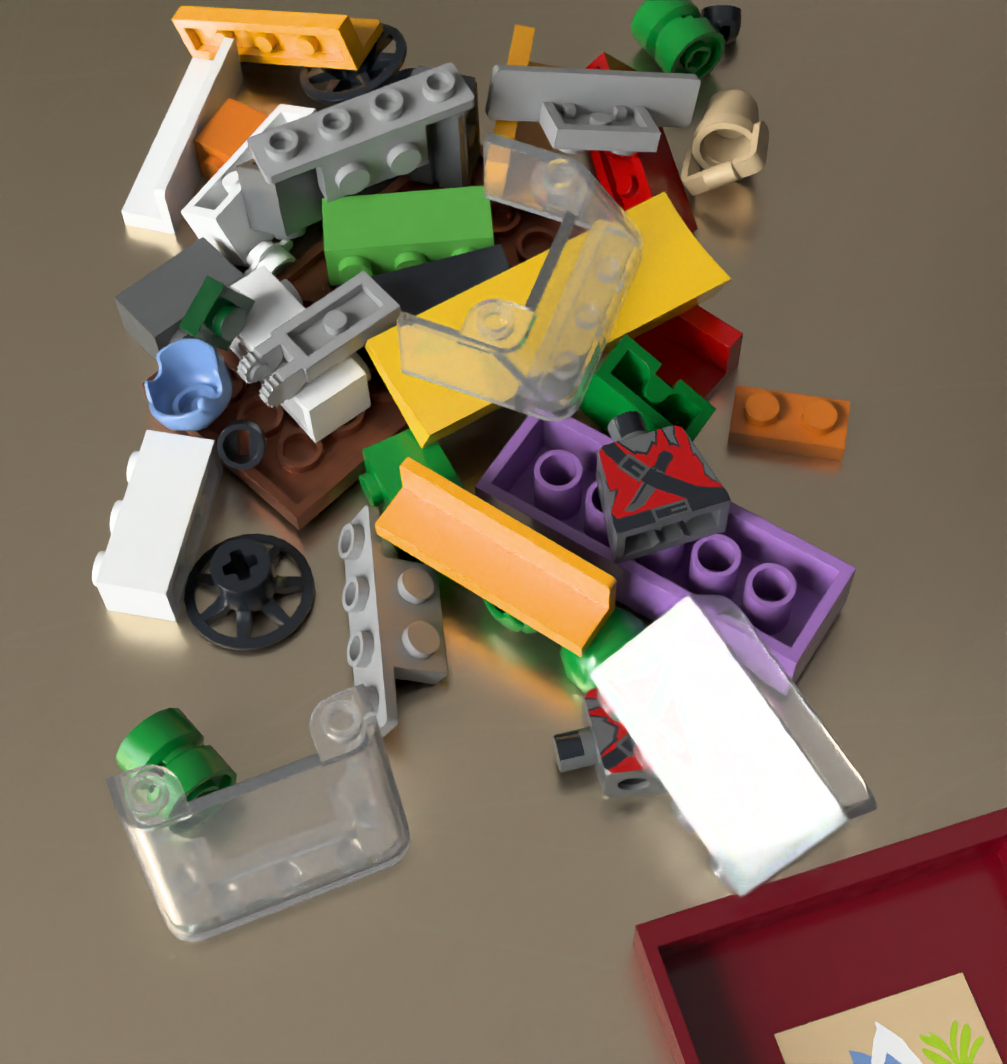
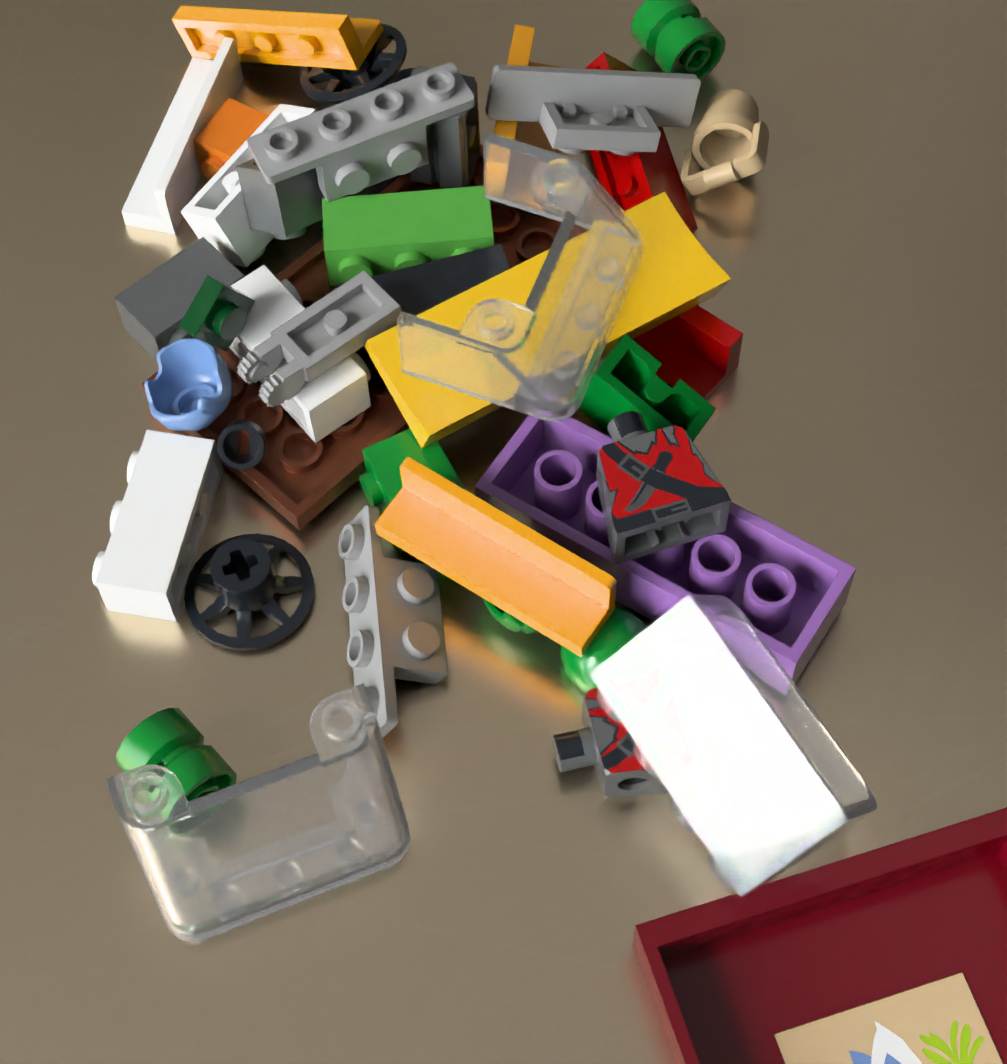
(273, 256): white plate -> none
(725, 19): black hinge -> none
(789, 423): orange plate -> none

